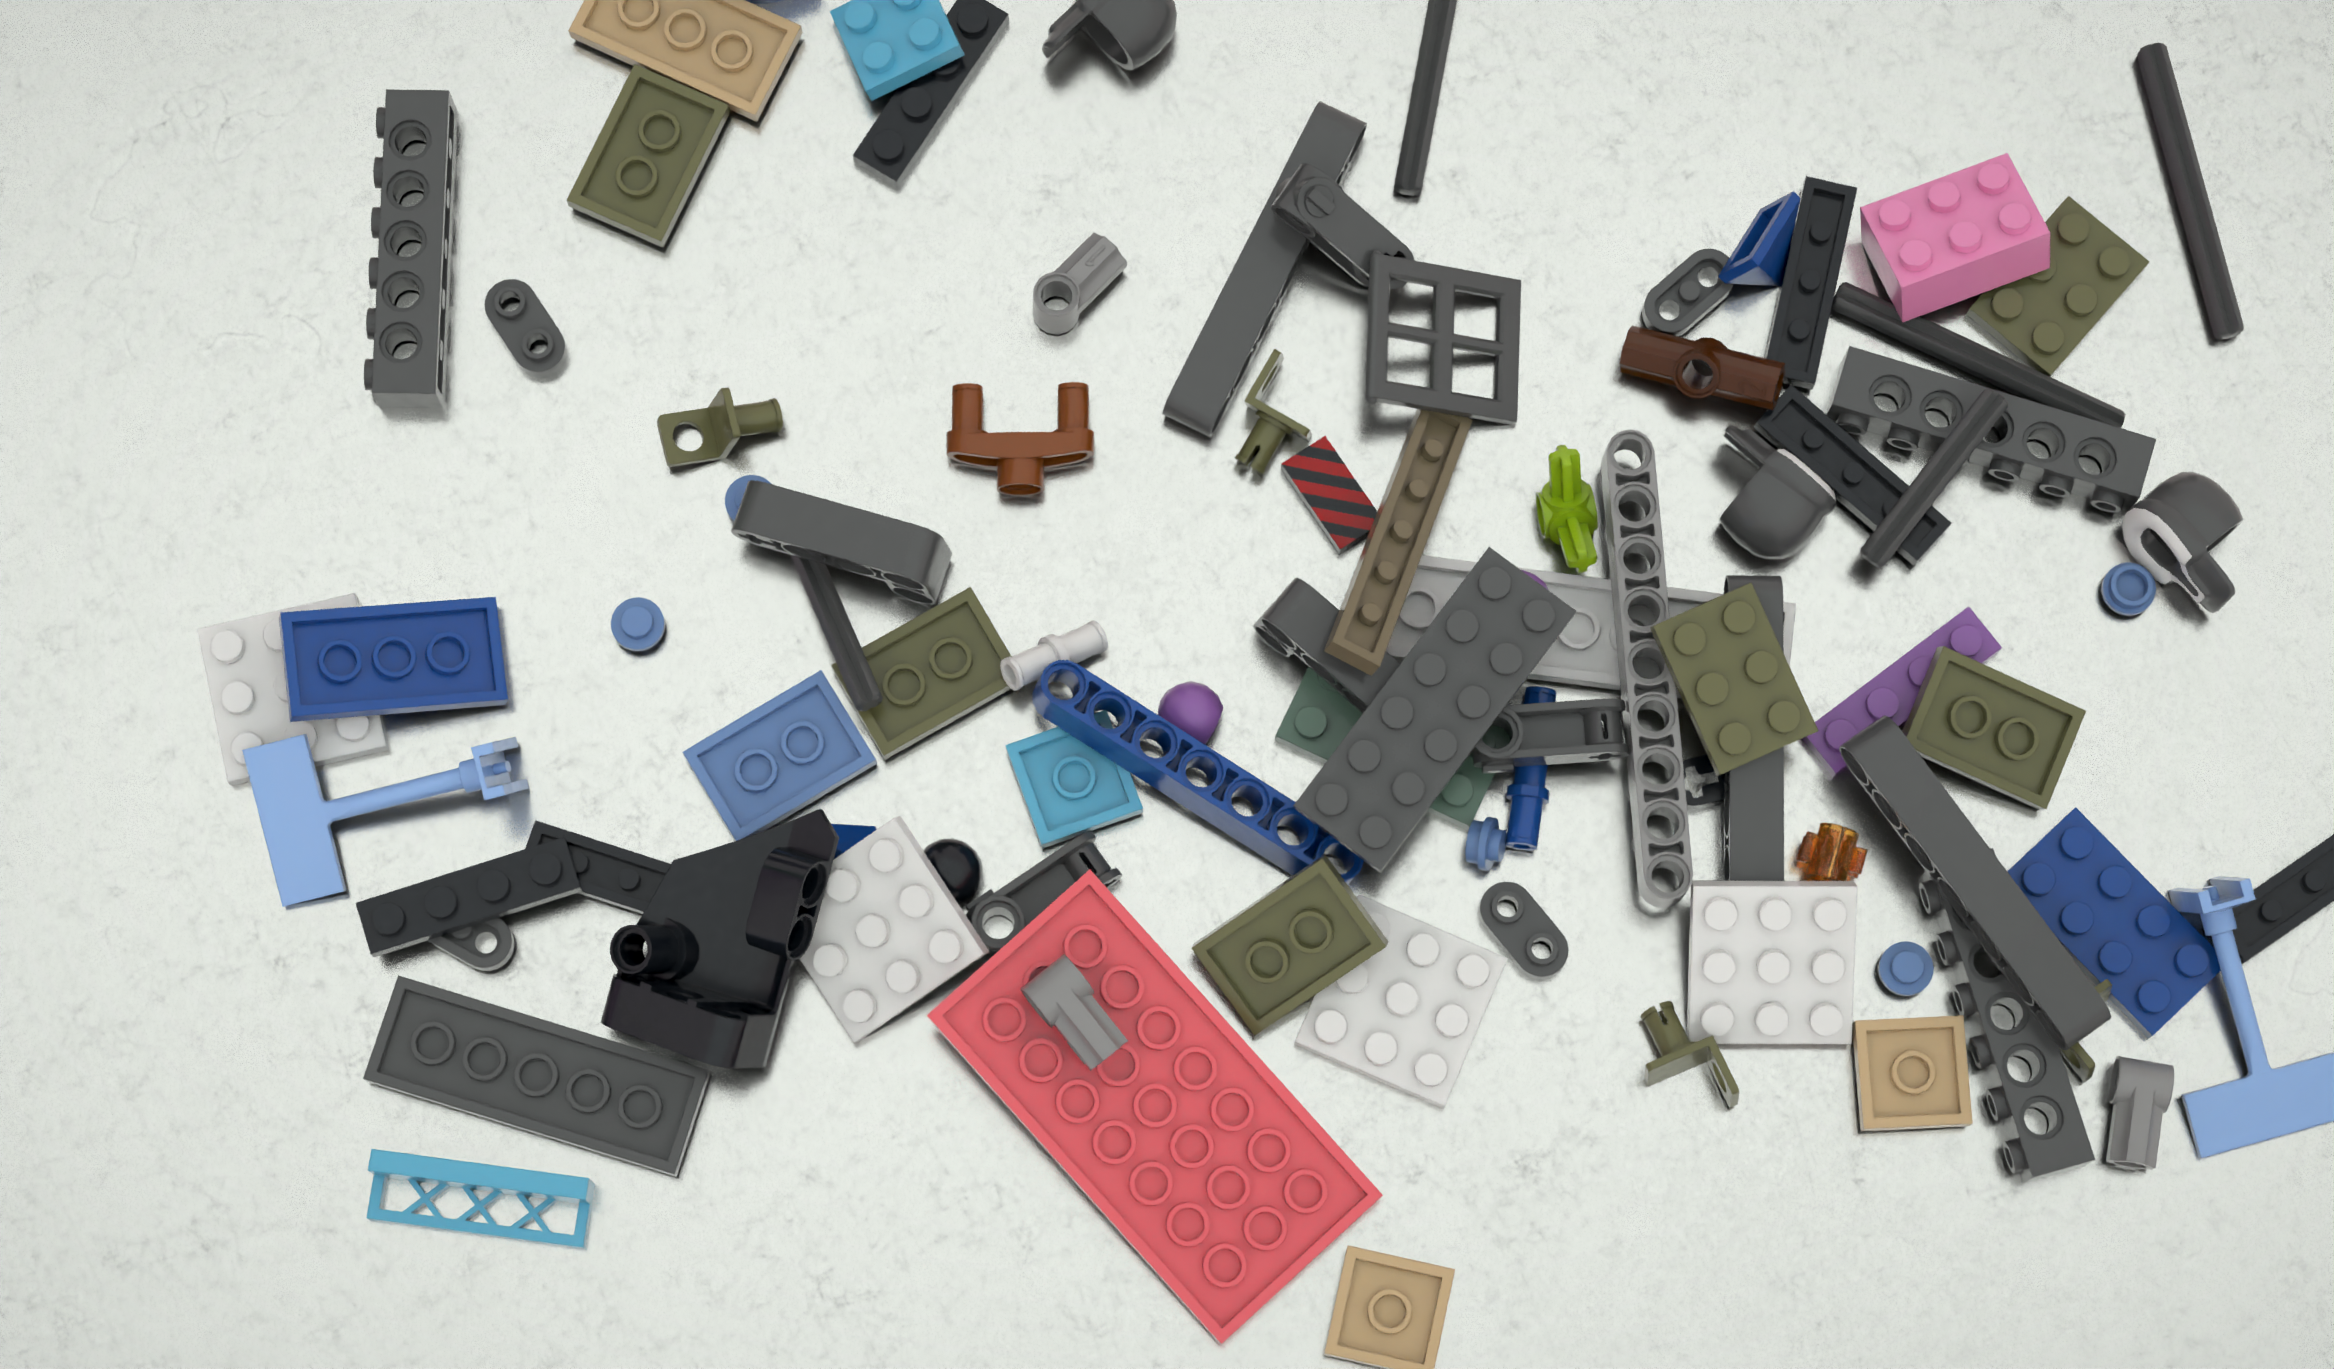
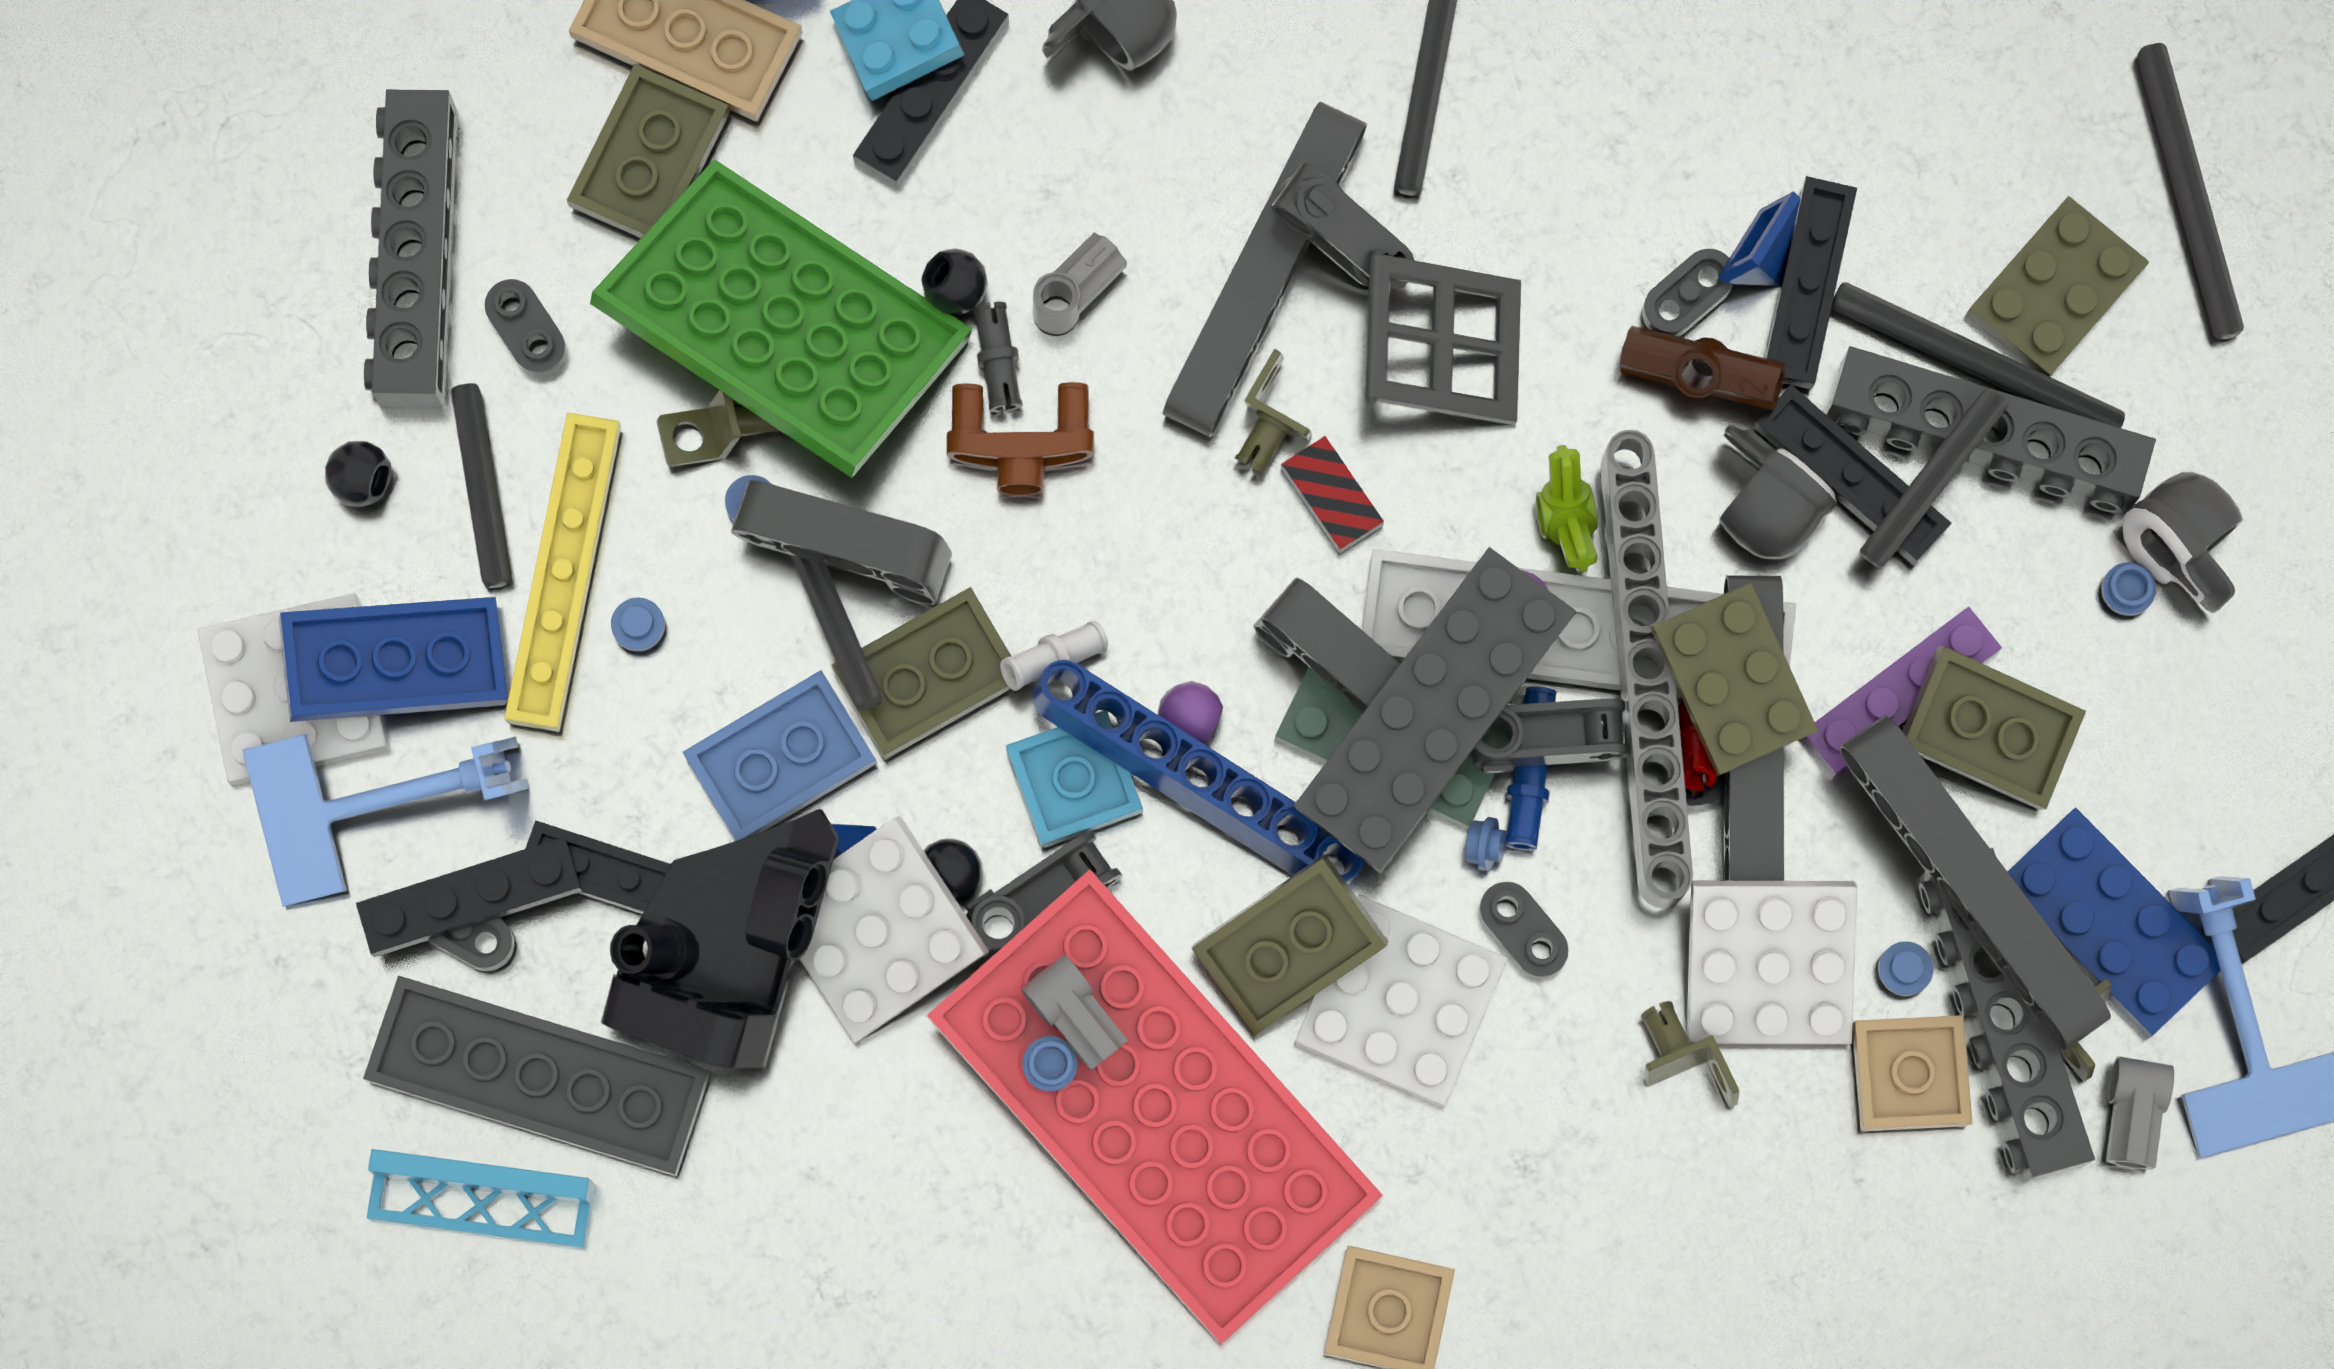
(358, 473): none -> black piece
(481, 485): none -> dark grey axle
(562, 572): none -> light yellow plate
(781, 317): none -> bright green plate
(954, 281): none -> black piece
(997, 356): none -> dark grey pin
(1049, 1063): none -> medium blue plate
(1397, 539): dark tan plate -> none
(1693, 754): none -> red axle
(1832, 853): clear orange gear -> none
(1955, 237): bright pink brick -> none

